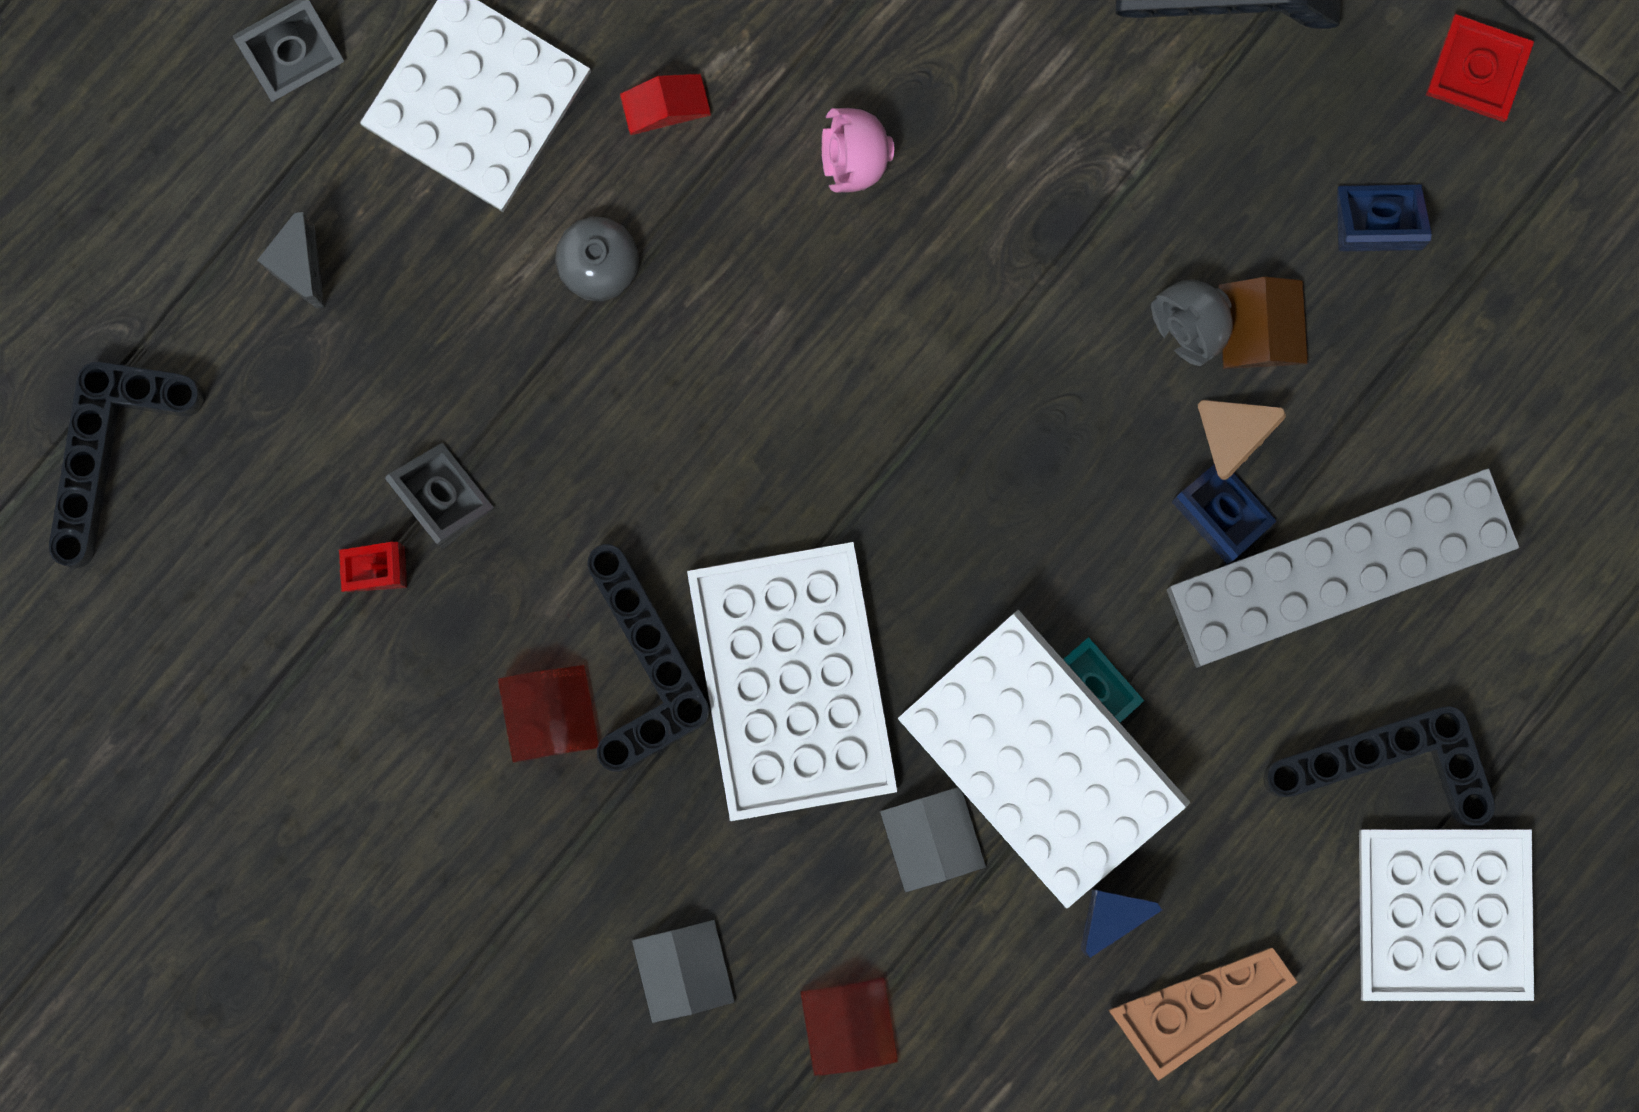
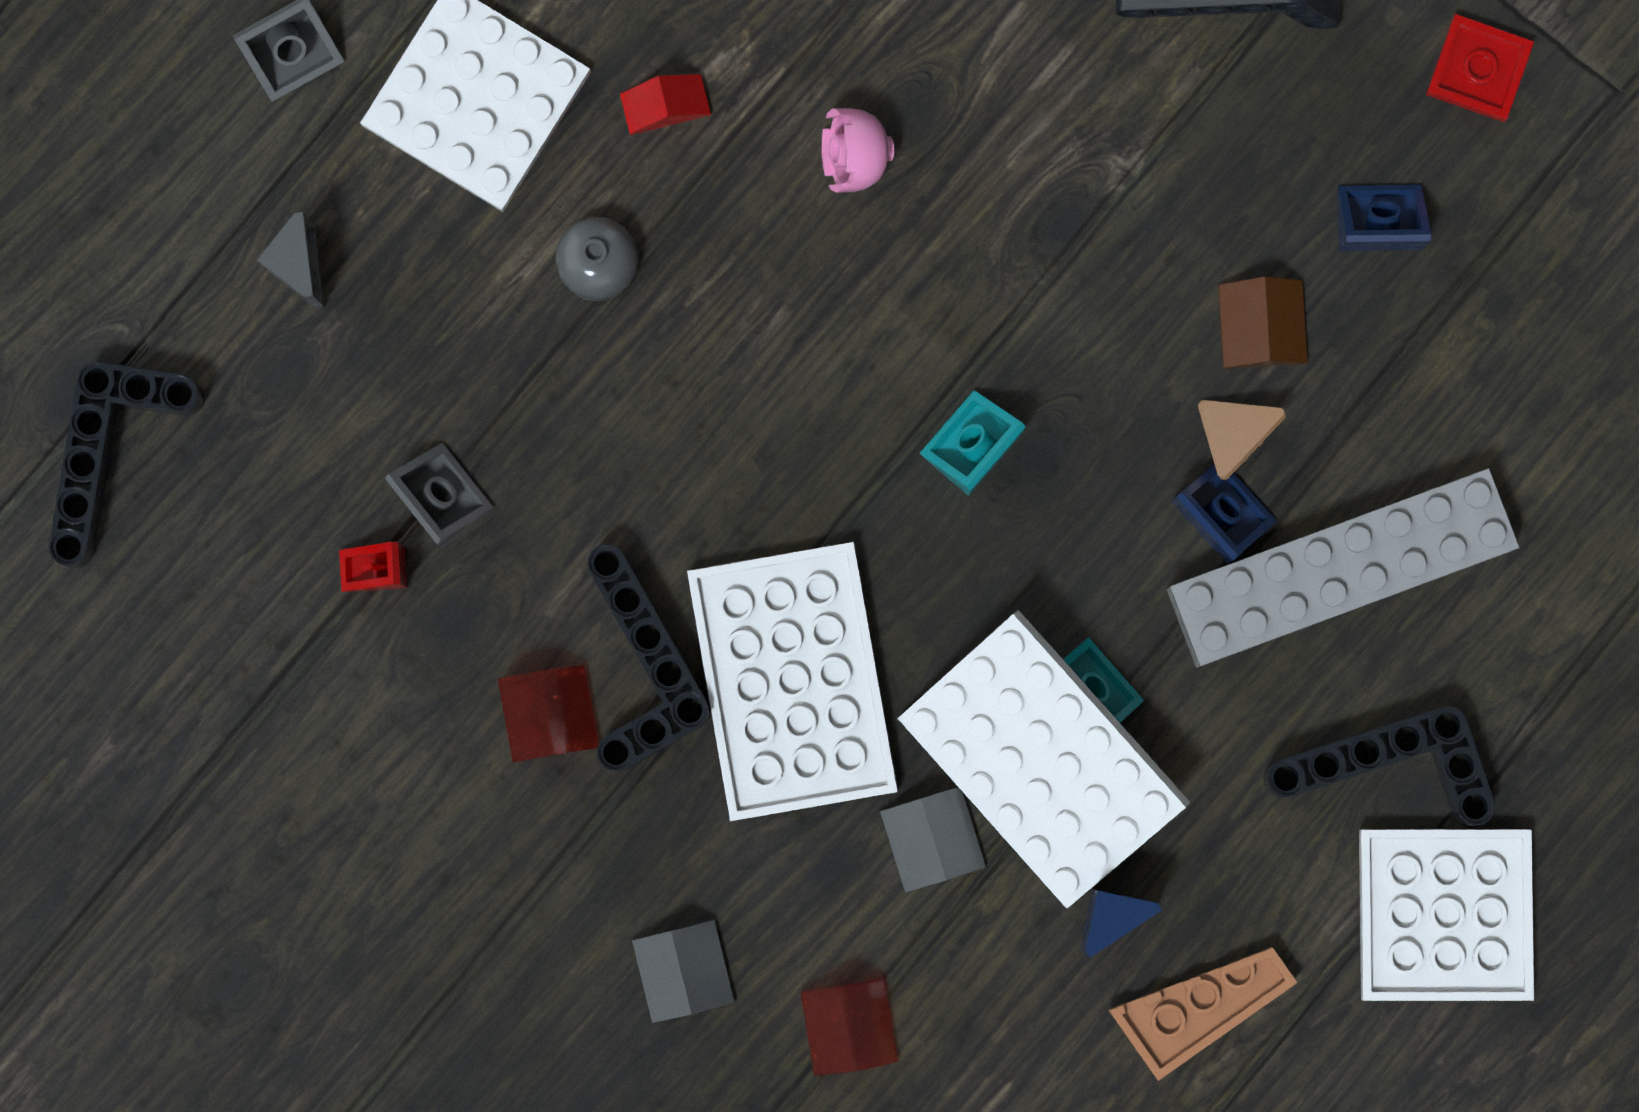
(972, 442): none -> teal slope
(1196, 318): dark grey cylinder -> none

